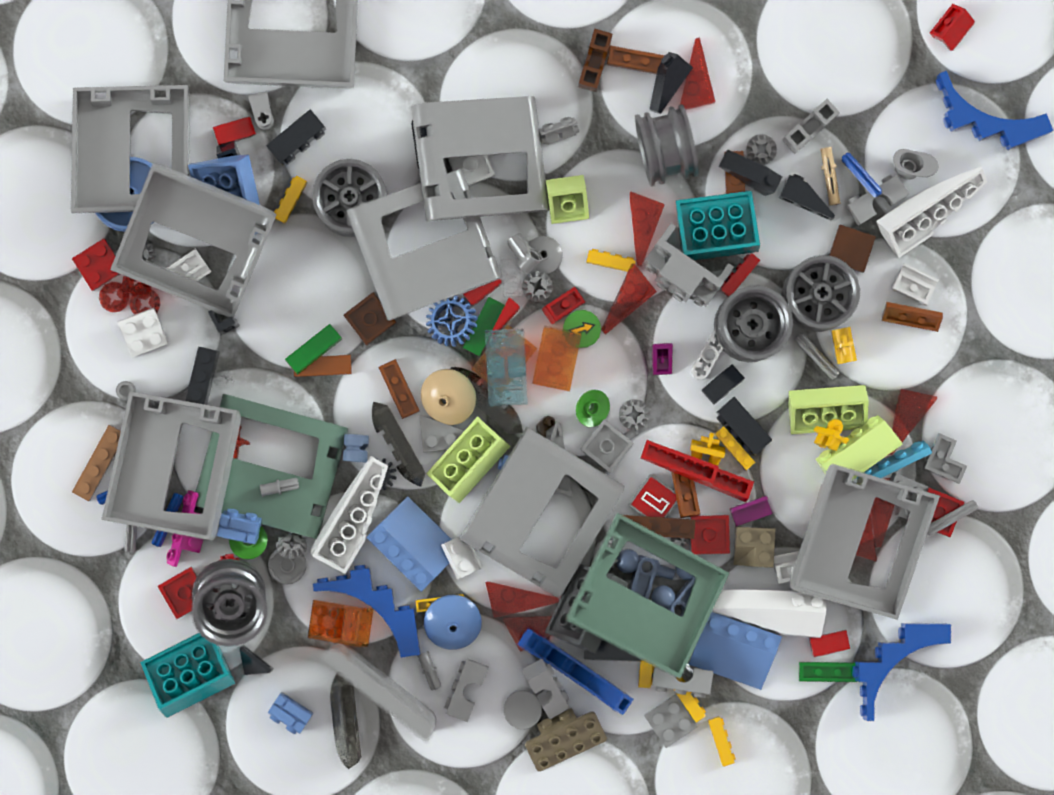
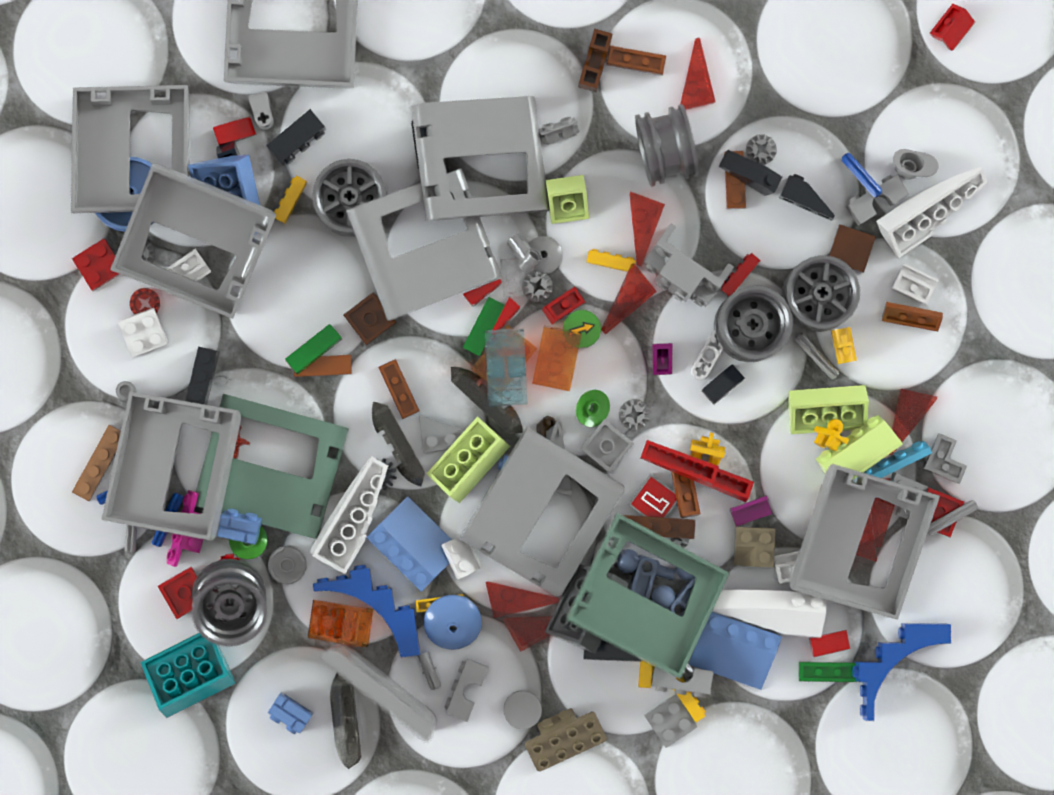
(116, 305): clear red gear -> none
(137, 289): clear red gear -> none
(224, 326): black panel -> none
(252, 663): black slope -> none
(279, 486): light grey axle -> none
(297, 550): light grey gear -> none
(355, 448): sand blue wheel -> none
(457, 392): tan dish -> none
(459, 320): medium blue gear -> none
(474, 168): white tile -> none
(552, 698): light grey arch -> none
(576, 671): blue arch -> none
(668, 79): black slope -> none
(711, 535): red plate -> none
(718, 225): teal slope -> none
(722, 745): yellow piece -> none
(734, 448): yellow piece -> none
(743, 426): black brick -> none
(811, 126): light grey arch -> none
(834, 199): tan pin -> none
(984, 125): blue arch -> none

